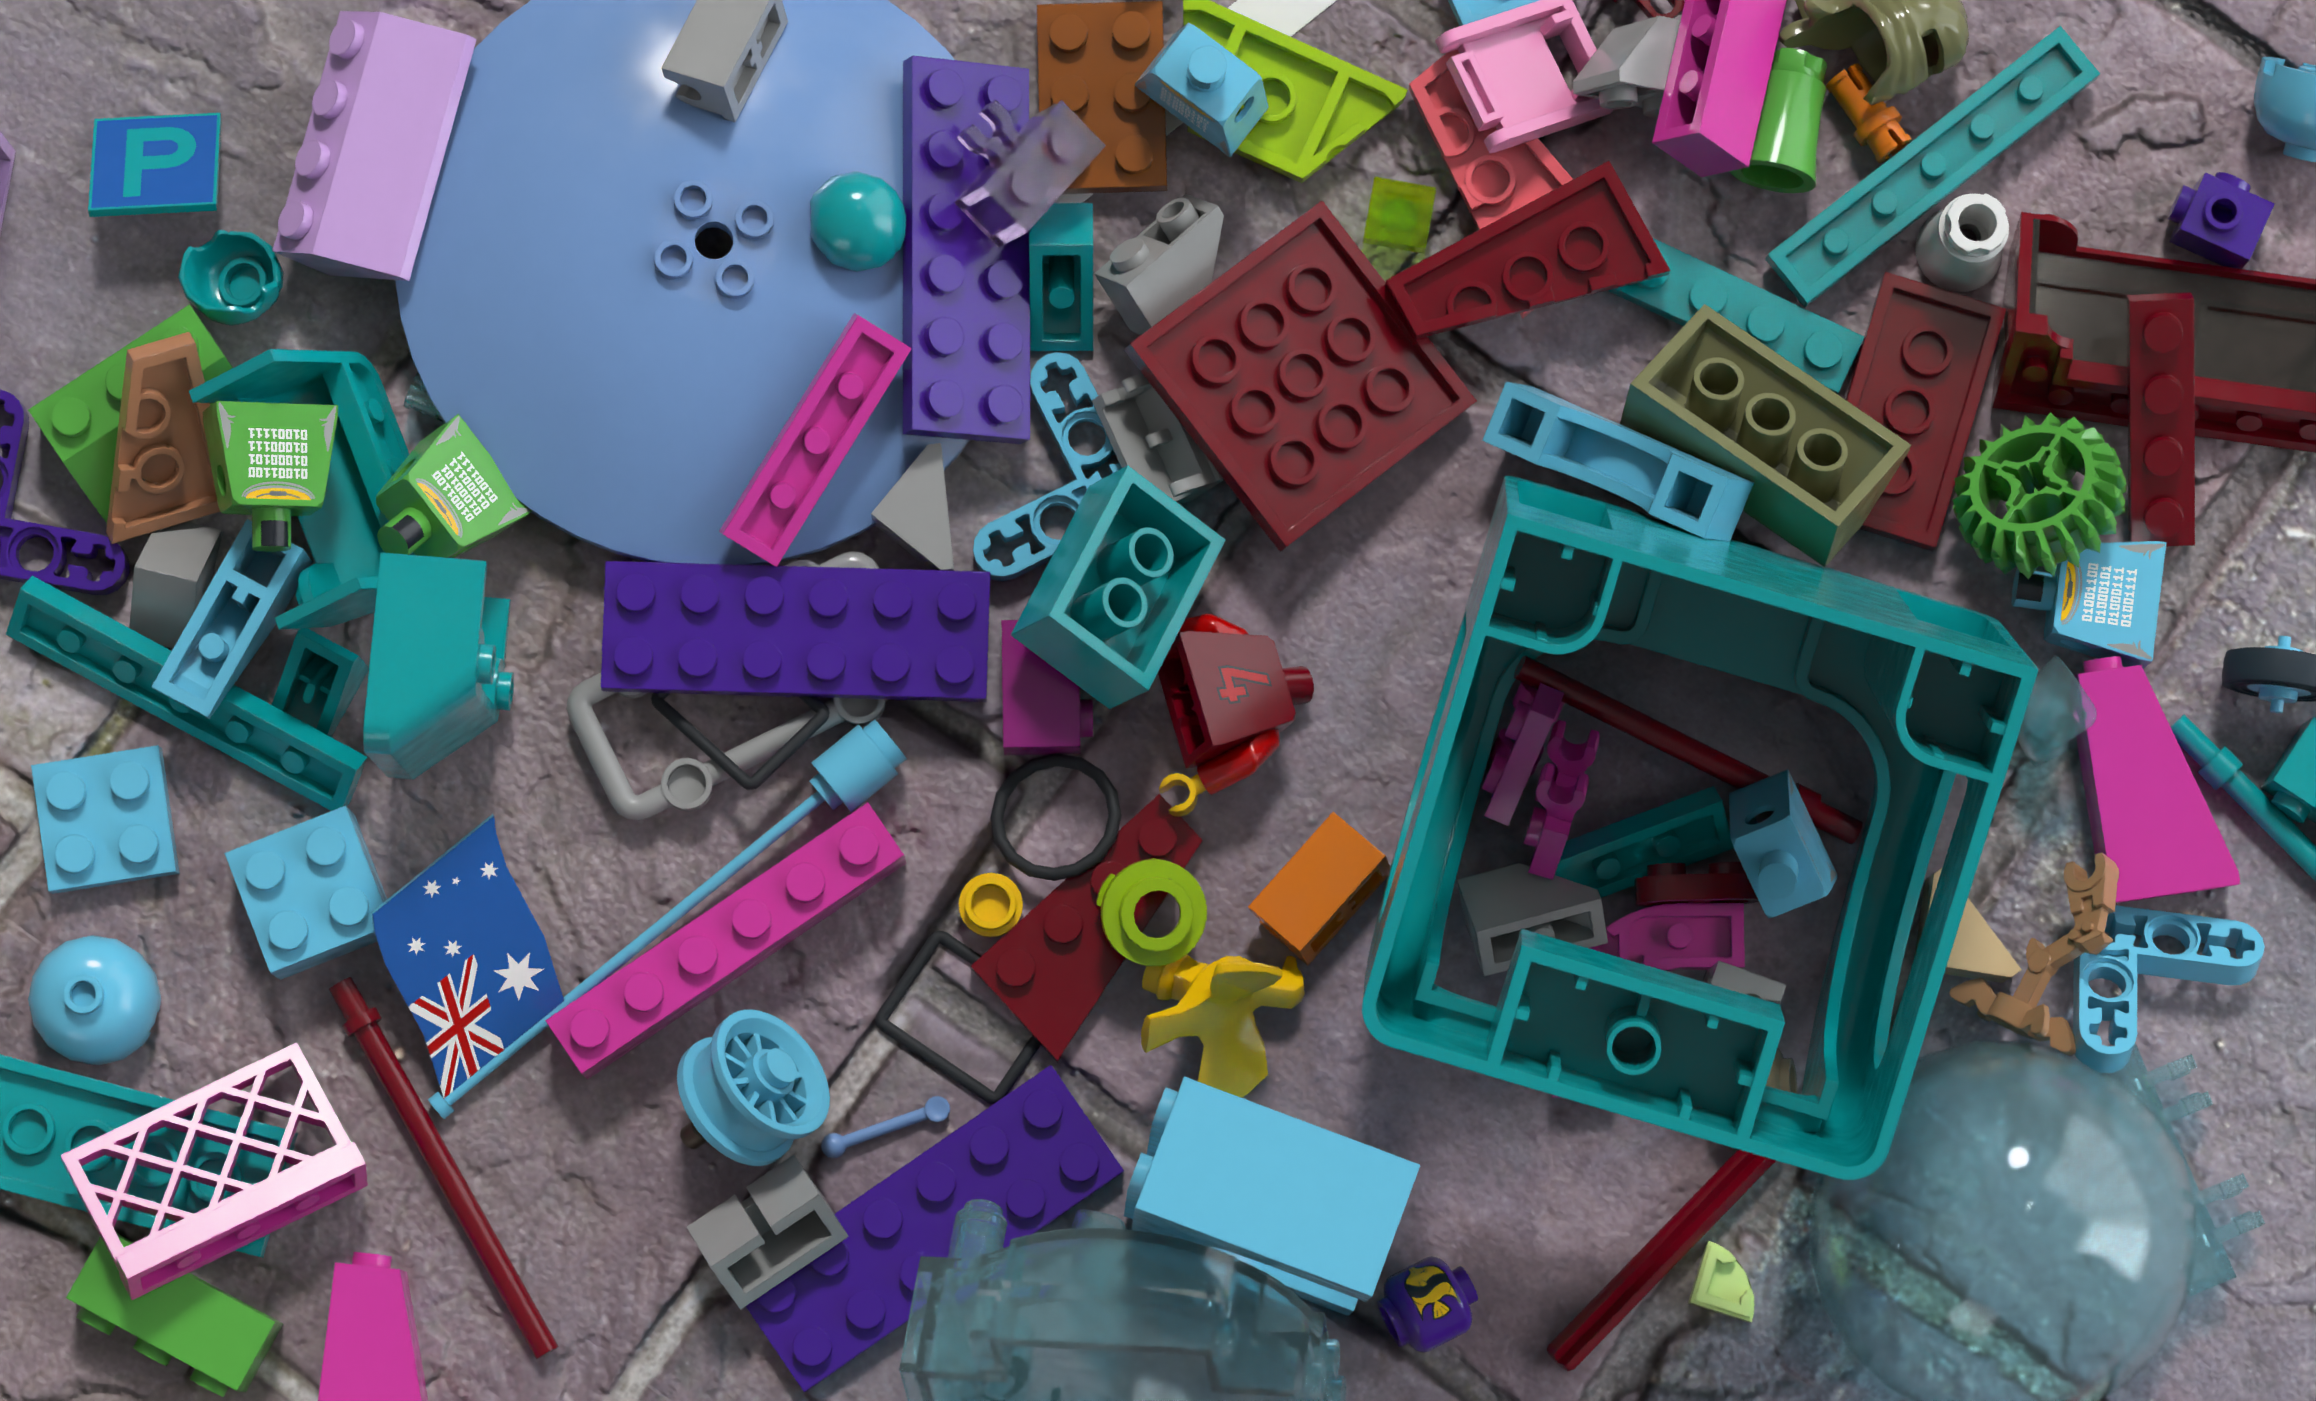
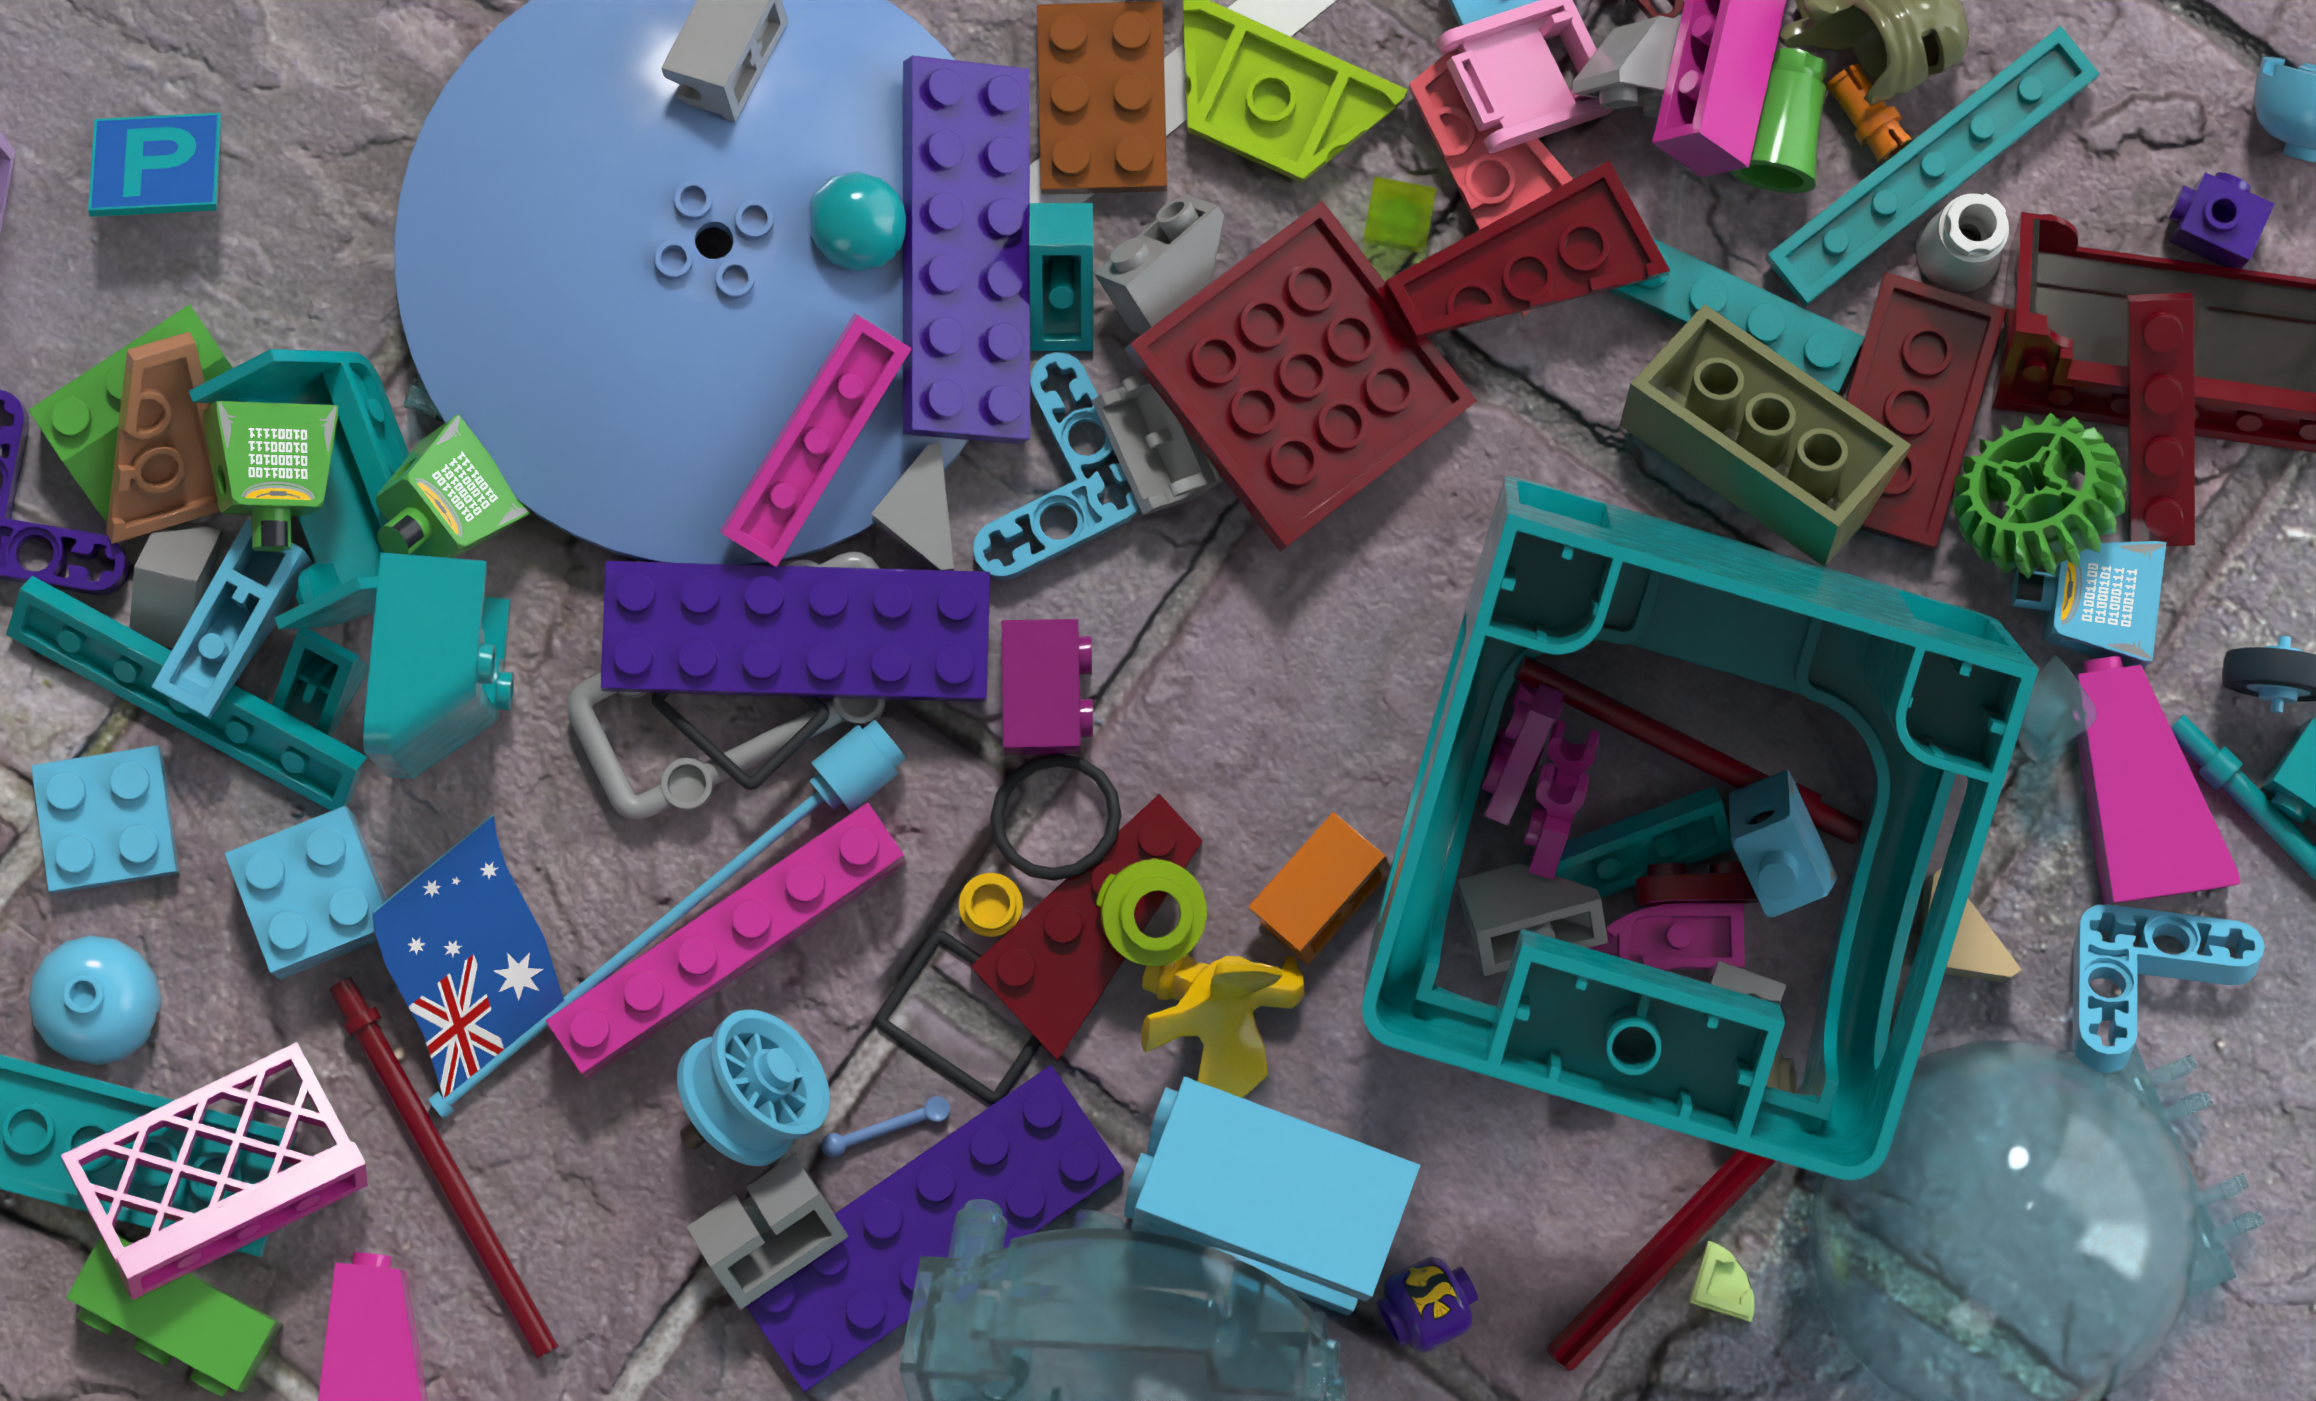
(231, 277): teal hair -> none
(373, 146): lavender slope -> none
(1025, 168): clear purple brick -> none
(1118, 587): teal brick -> none
(1206, 88): medium azure torso -> none
(1226, 703): dark red torso -> none
(1618, 460): medium azure arch -> none
(2090, 904): medium nougat piece -> none

